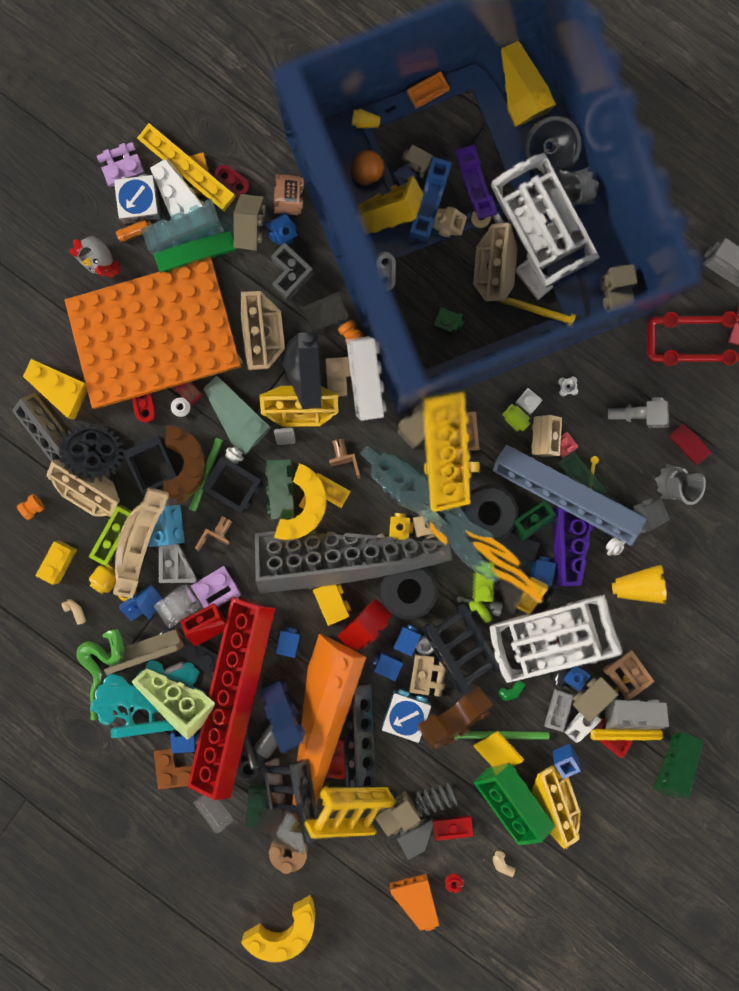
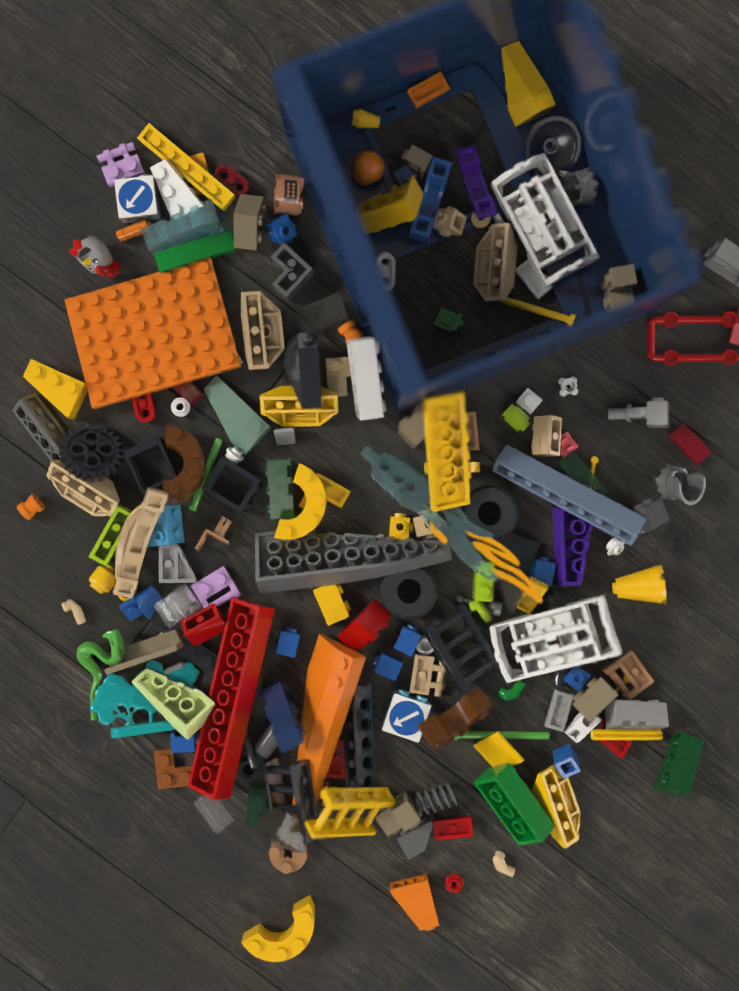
(56, 562): yellow brick -> none
(342, 456): medium nougat bracket -> none
(534, 520): dark green brick -> none

